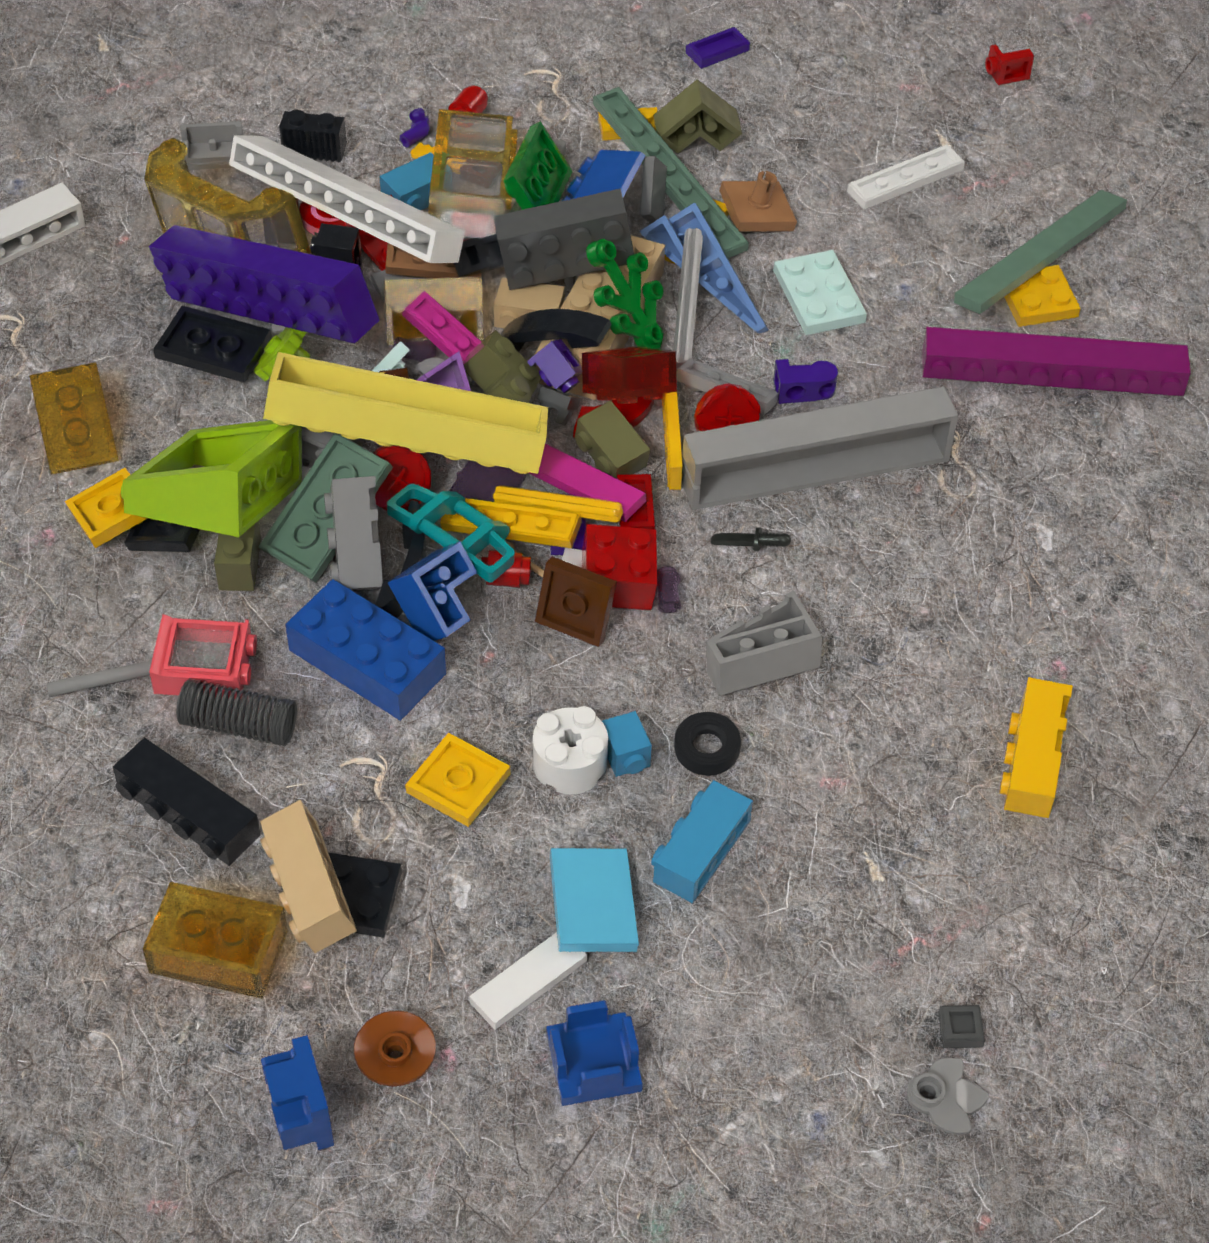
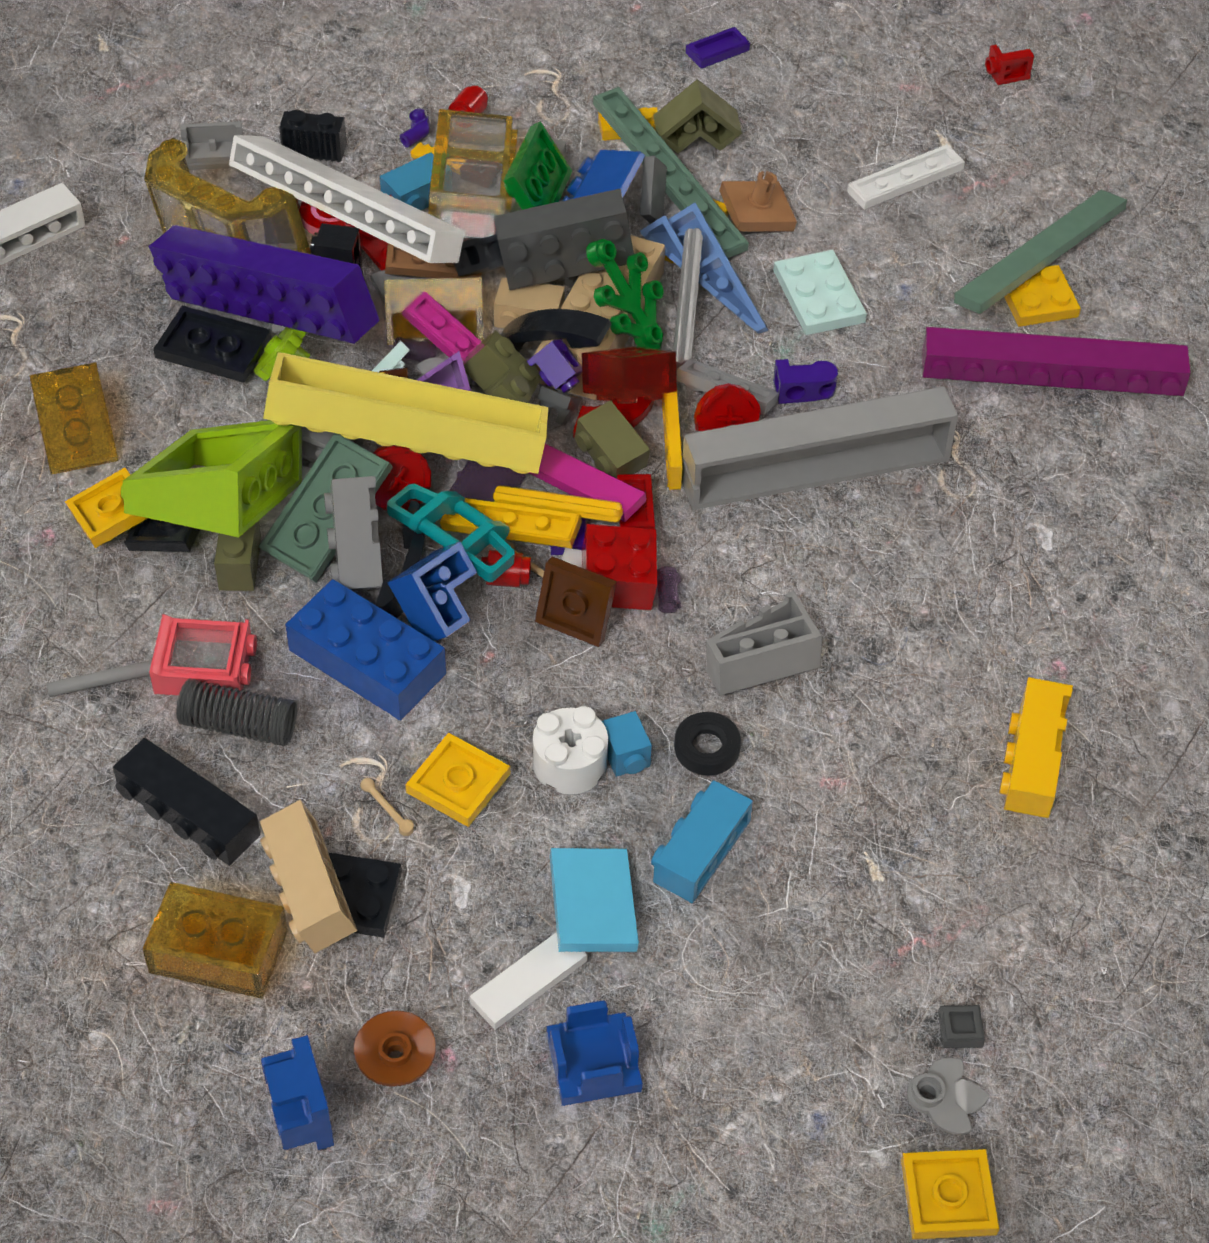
(405, 826): none -> tan hinge
(751, 539): pearl dark grey piece -> none
(949, 1194): none -> yellow plate

